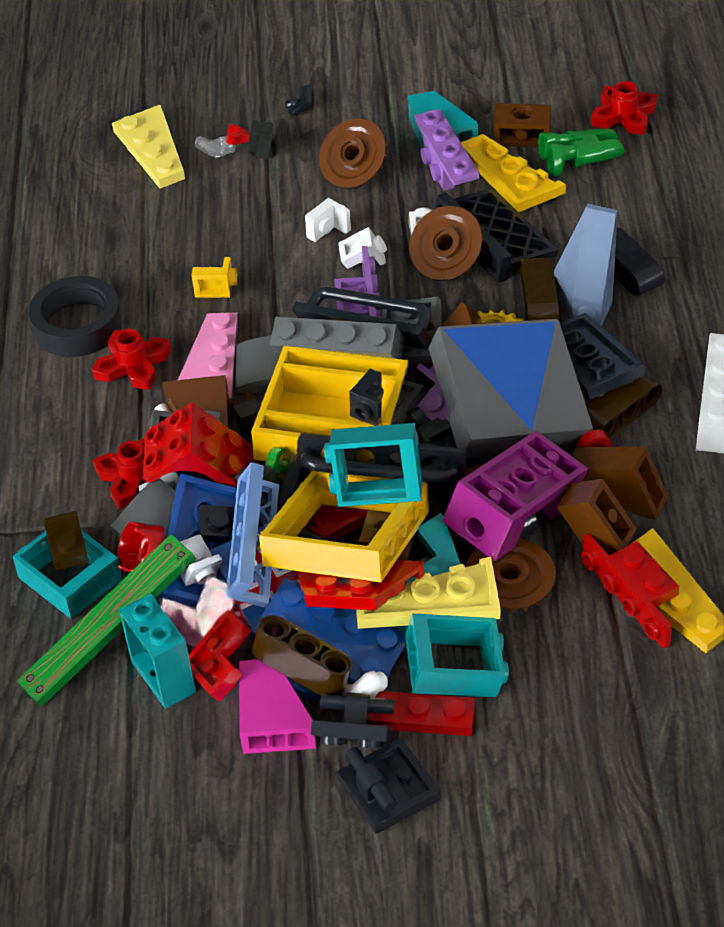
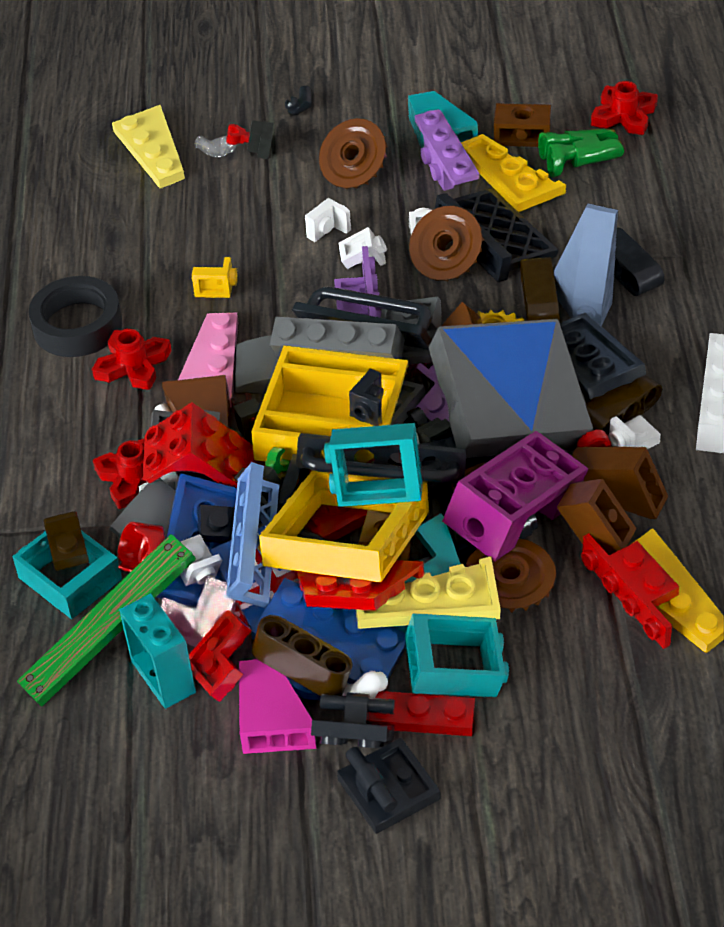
(633, 433): none -> white bracket

